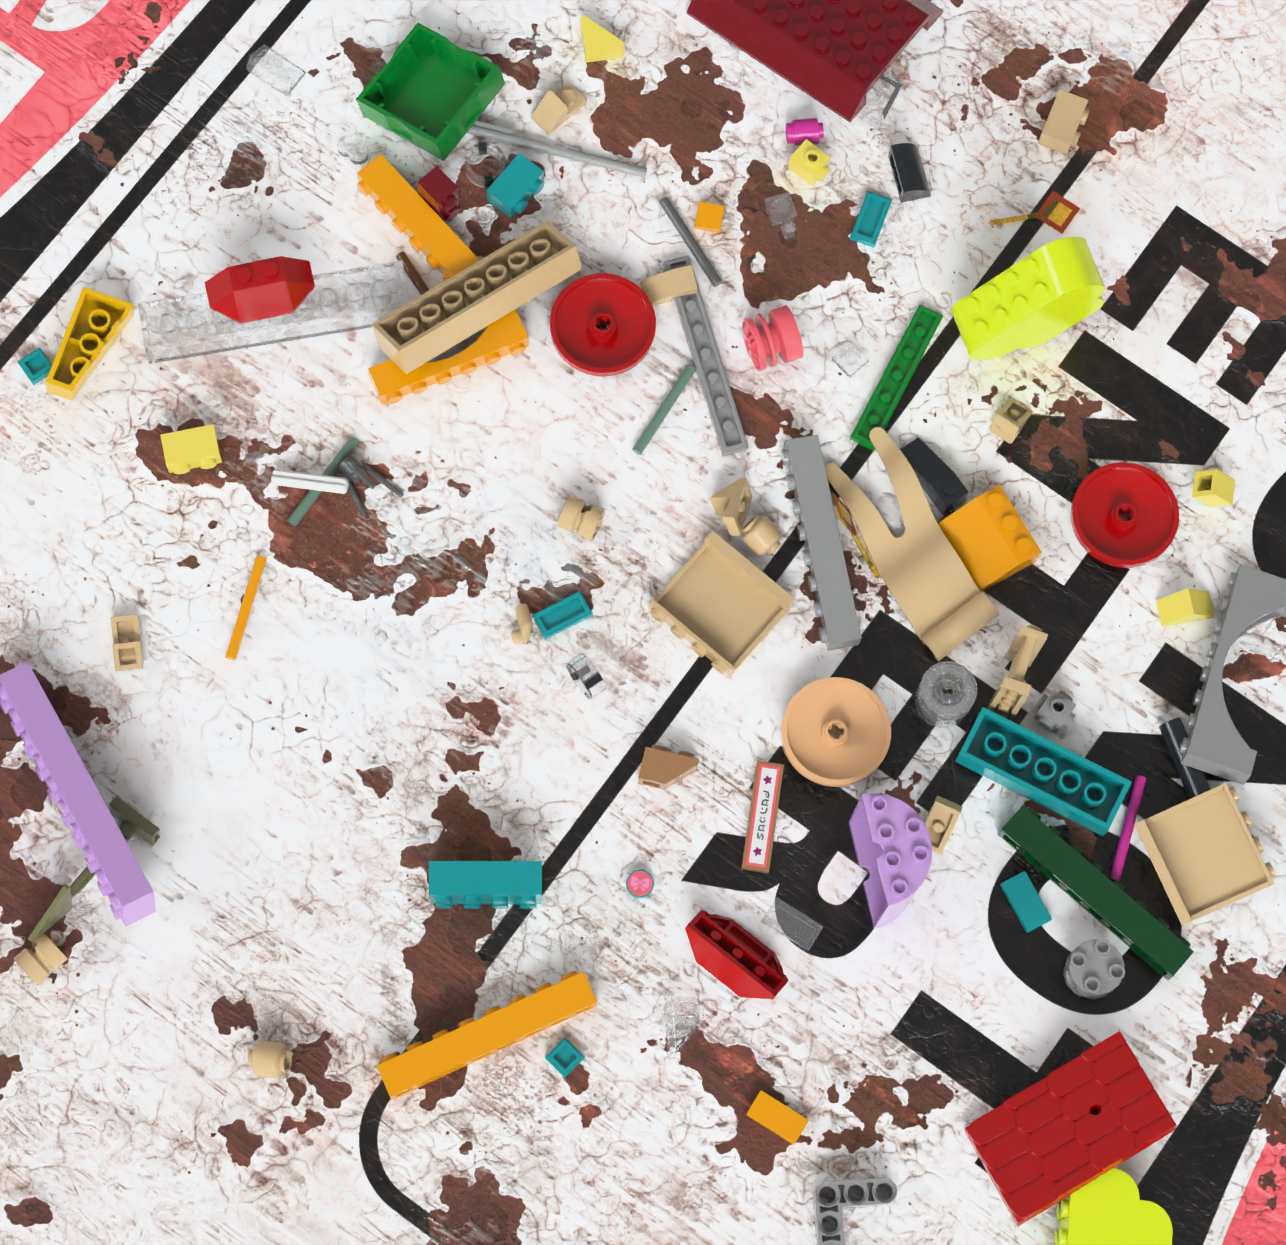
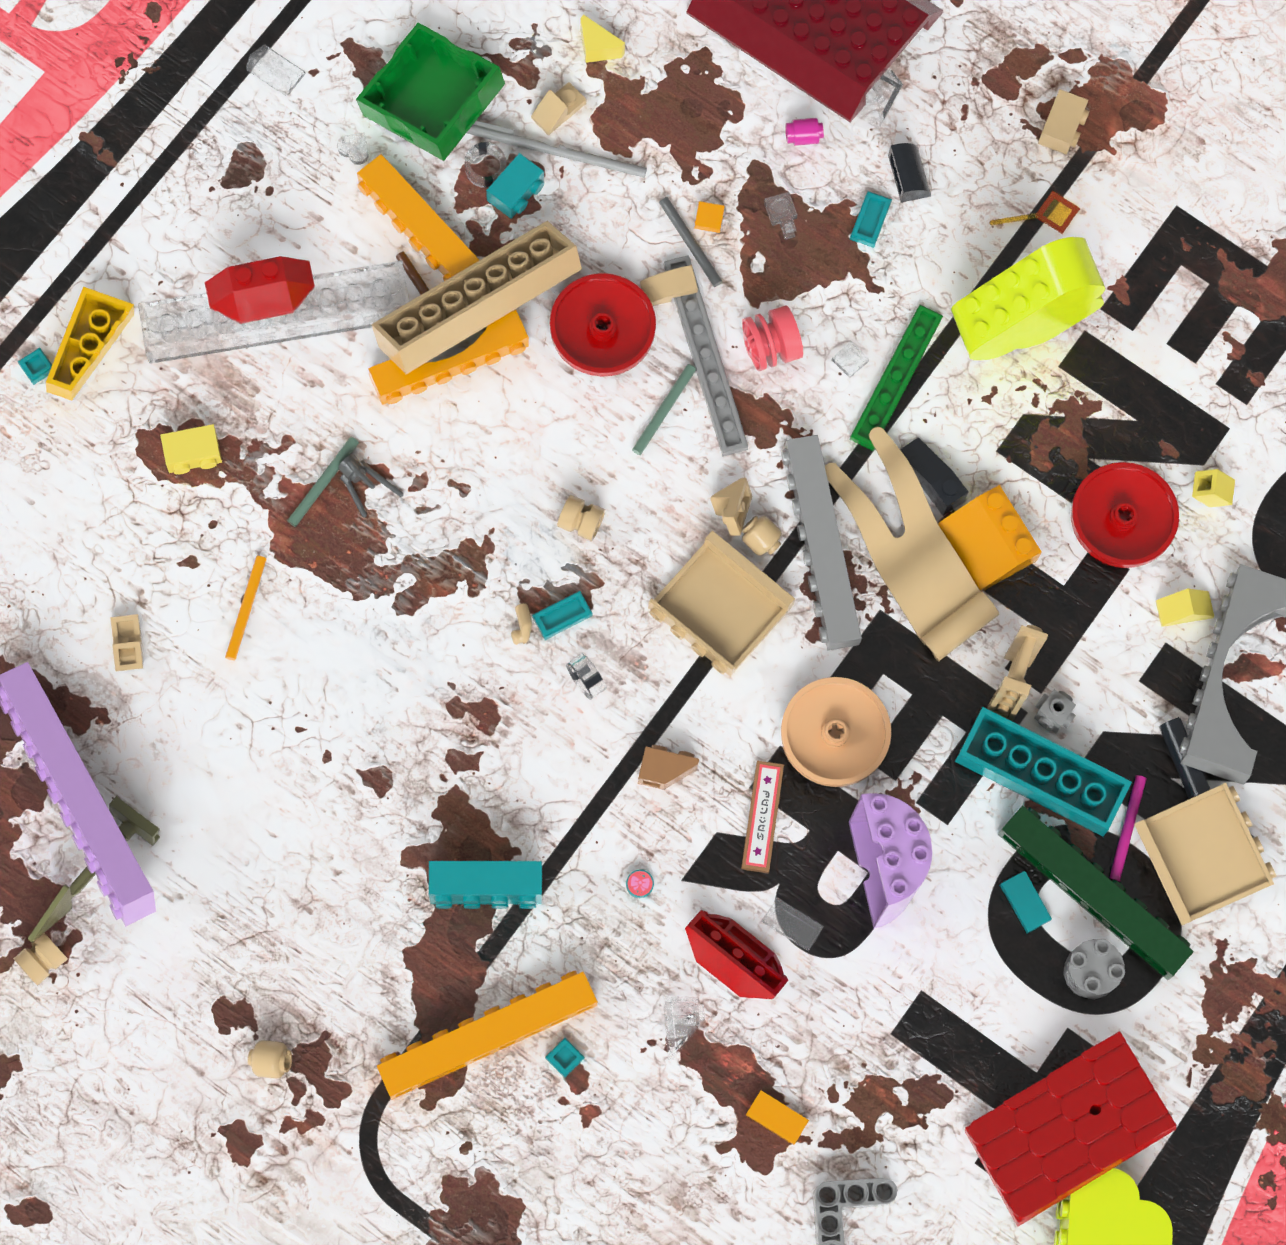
(310, 481): white axle -> none
(440, 193): dark red brick -> none
(810, 163): light yellow brick -> none
(845, 517): clear yellow piece -> none
(941, 822): tan slope -> none
(945, 709): clear wheel -> none
(1010, 420): tan slope -> none

